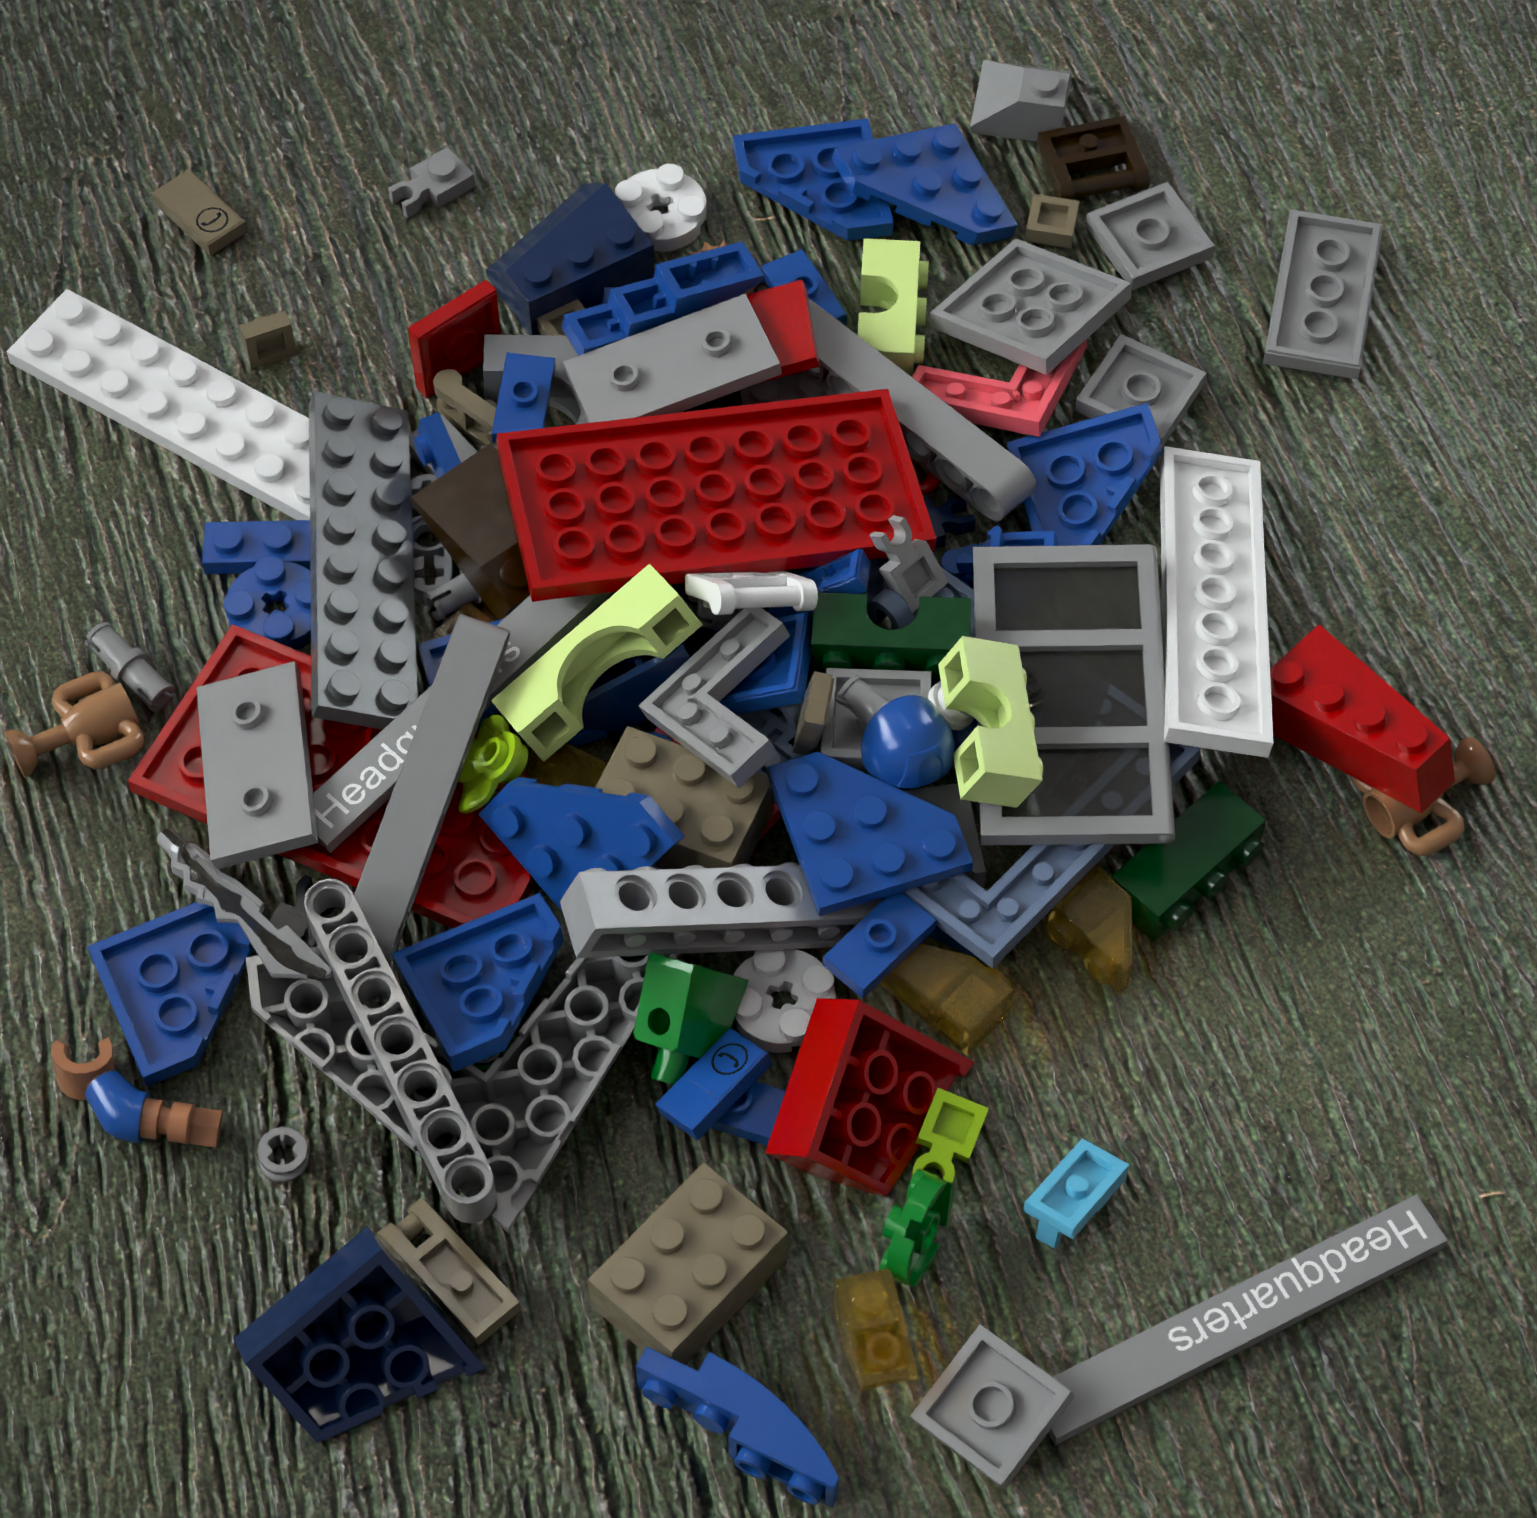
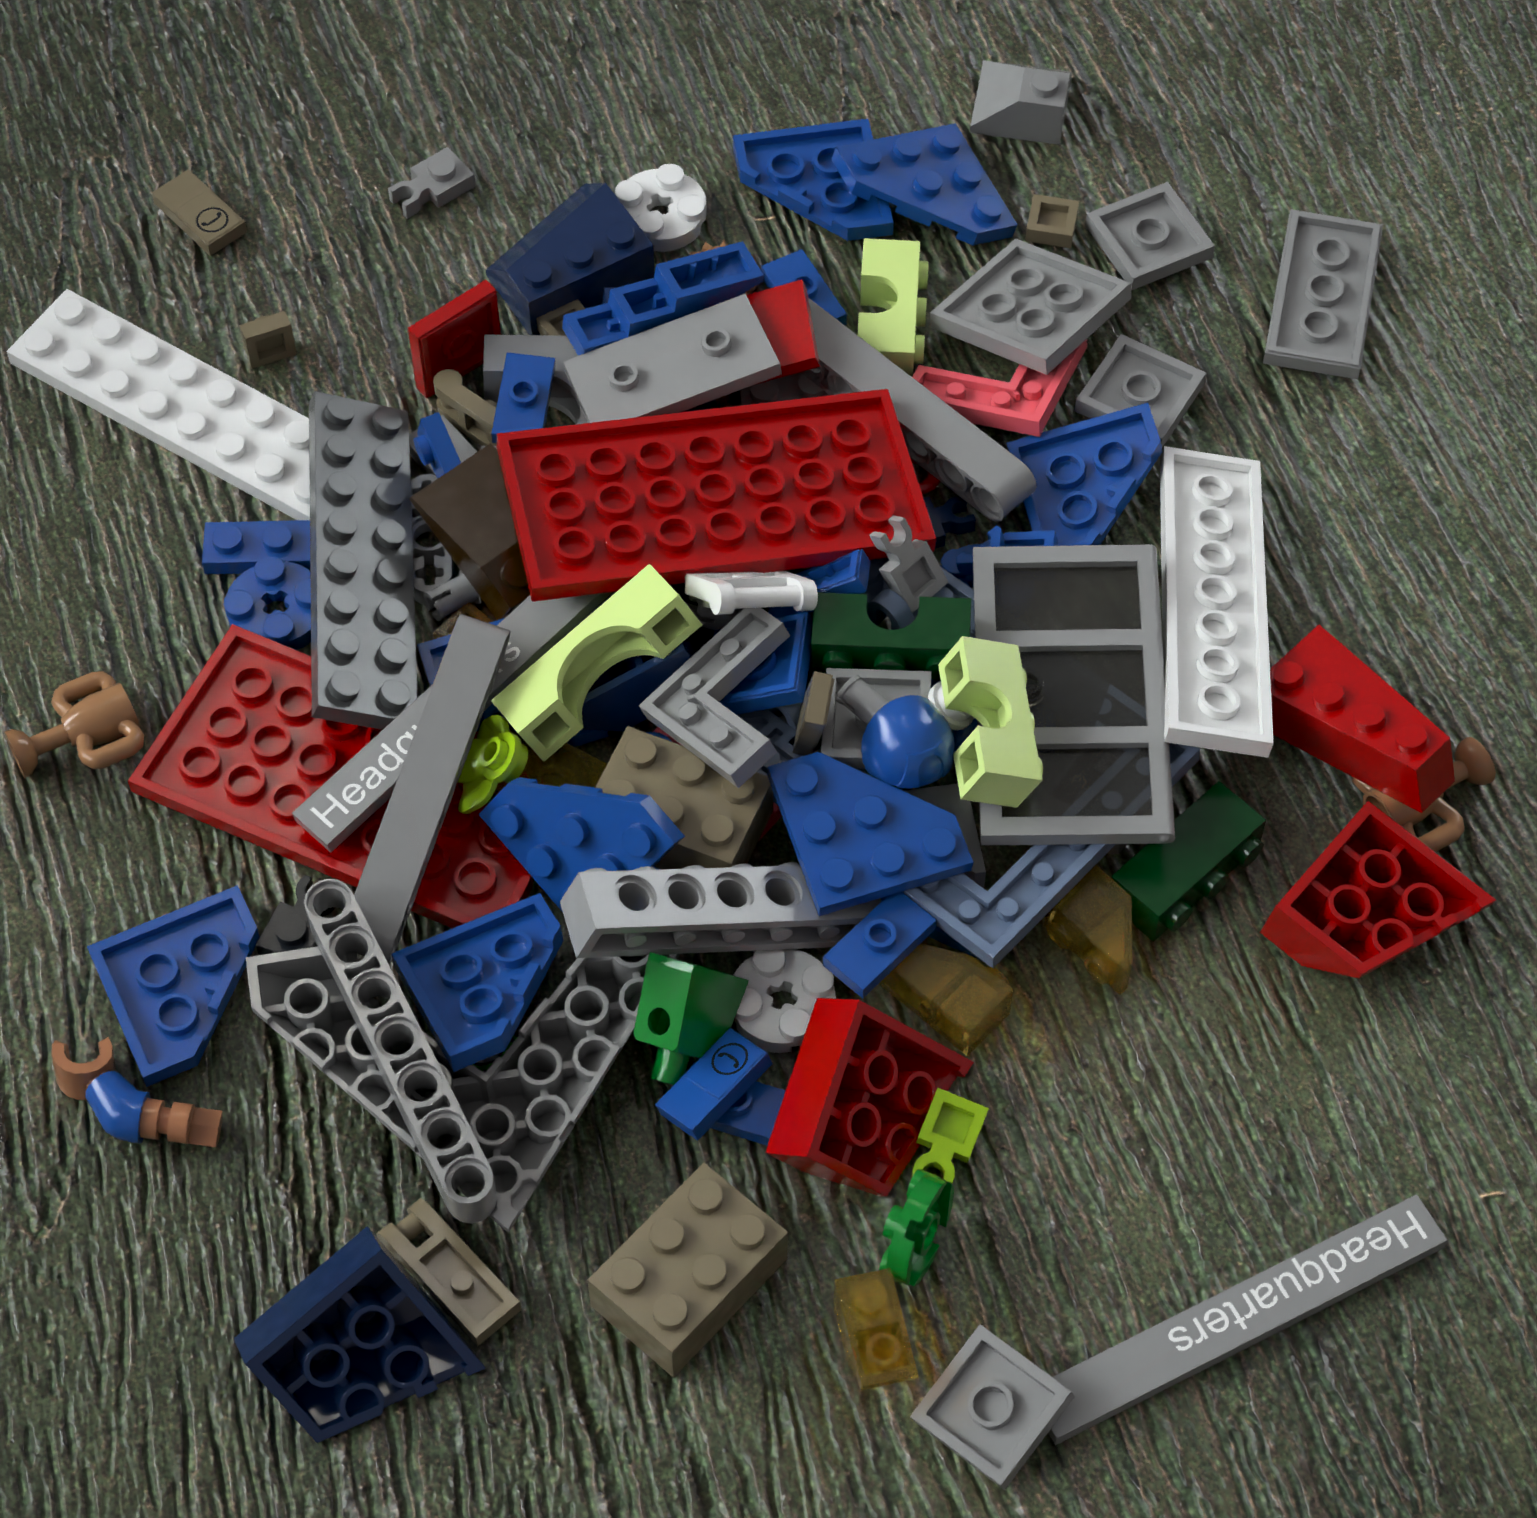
(129, 666): light grey pin -> none
(256, 765): light grey plate -> none
(279, 950): light grey sword -> none
(283, 1136): light grey bush -> none
(763, 1430): blue slope -> none
(1075, 1192): medium azure plate -> none
(1092, 148): dark brown plate -> none
(1370, 899): none -> red wedge

